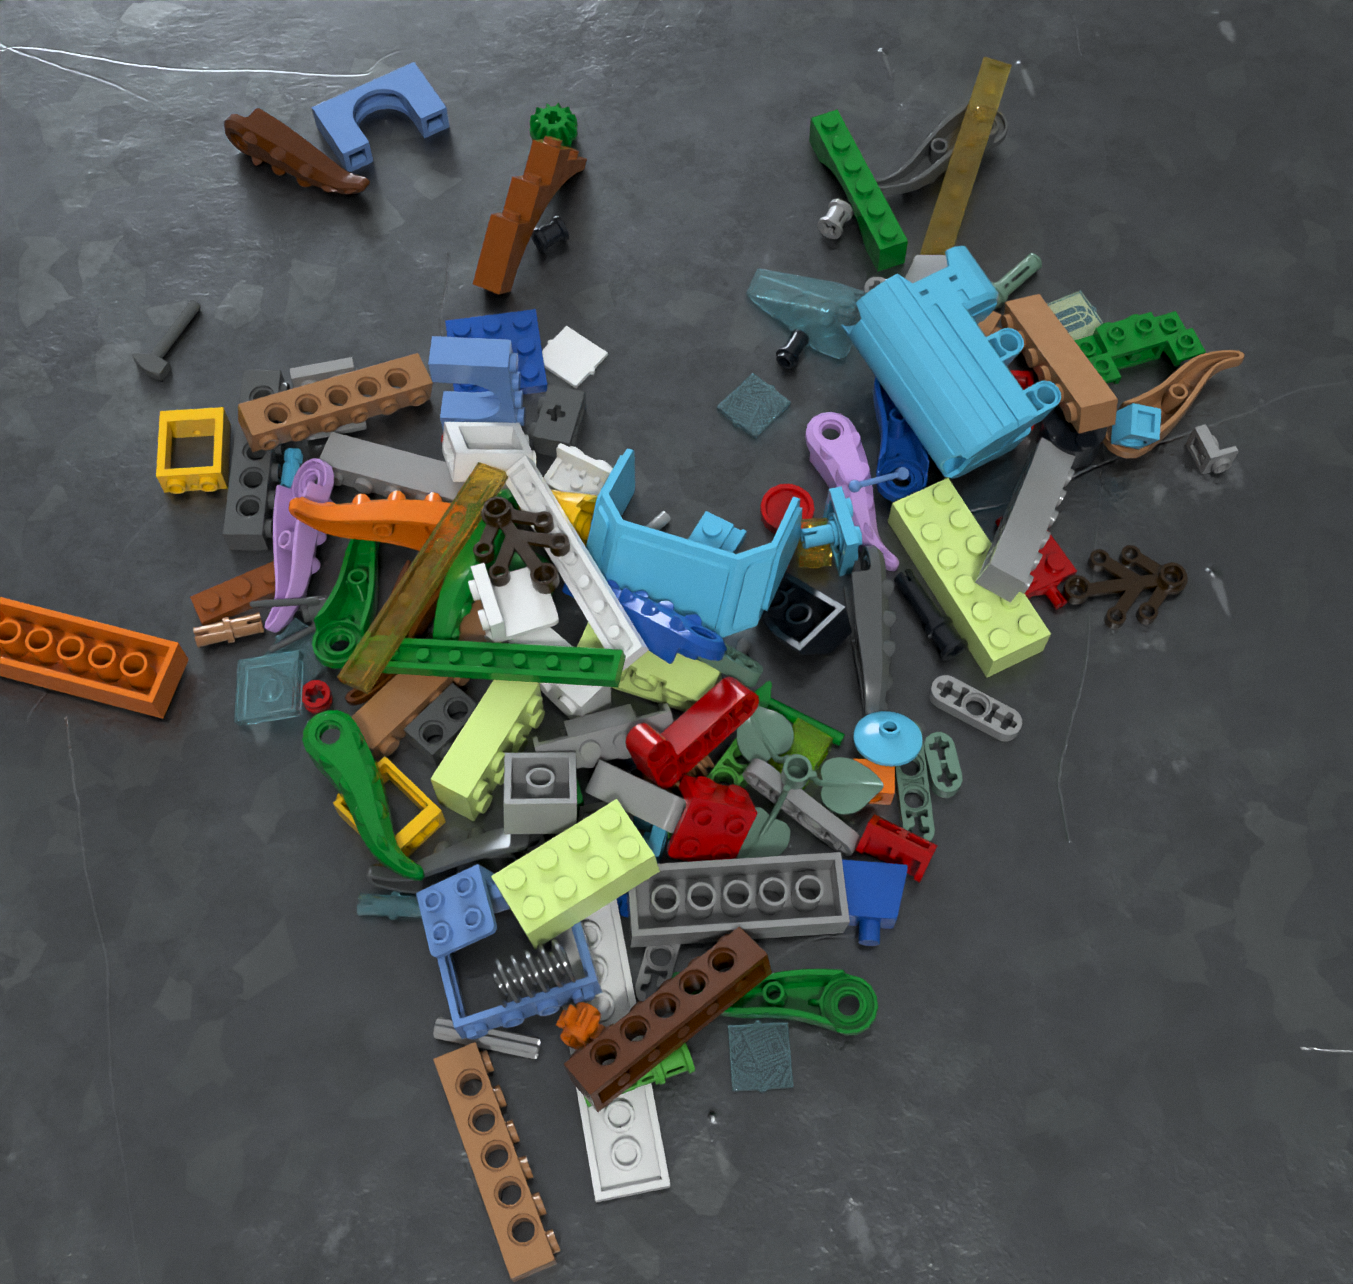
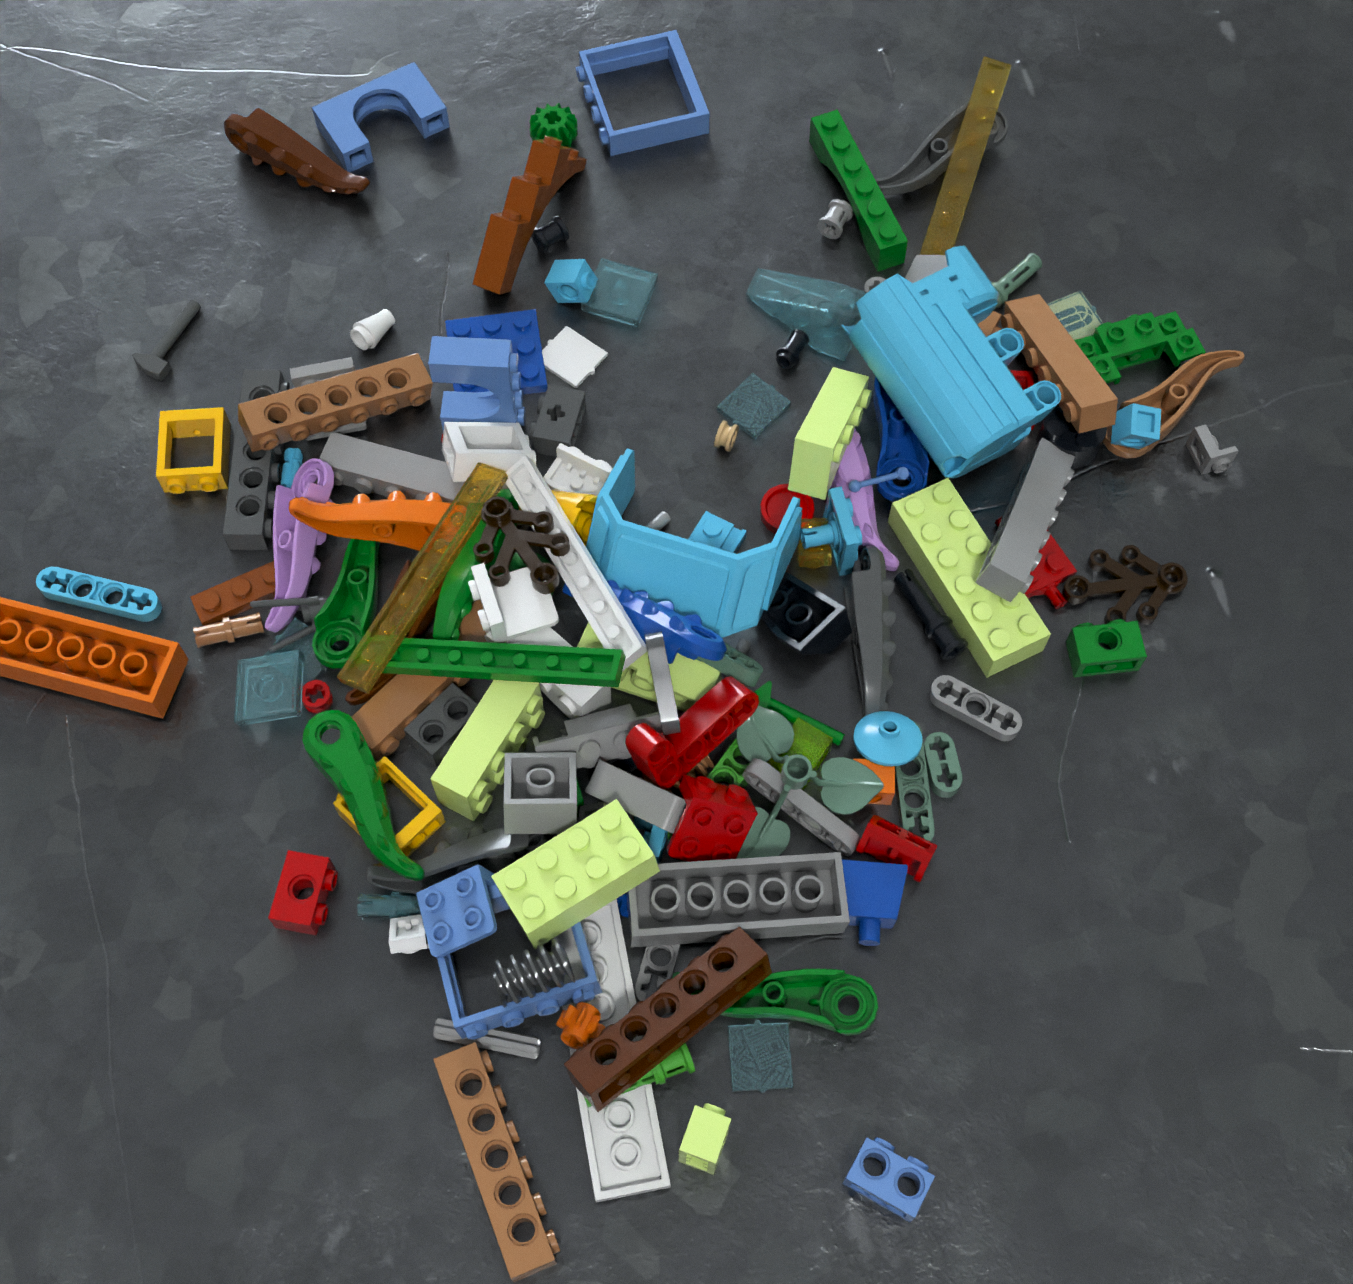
(97, 597): none -> medium azure beam
(300, 872): none -> red brick
(371, 330): none -> white cone
(407, 935): none -> white bracket
(571, 281): none -> medium azure brick
(620, 292): none -> clear light blue tile
(635, 53): none -> medium blue window
(662, 683): none -> beam
(704, 1138): none -> yellowish green brick
(726, 436): none -> tan bush
(828, 432): none -> yellowish green wedge
(884, 1188): none -> medium blue brick
(1090, 659): none -> green brick

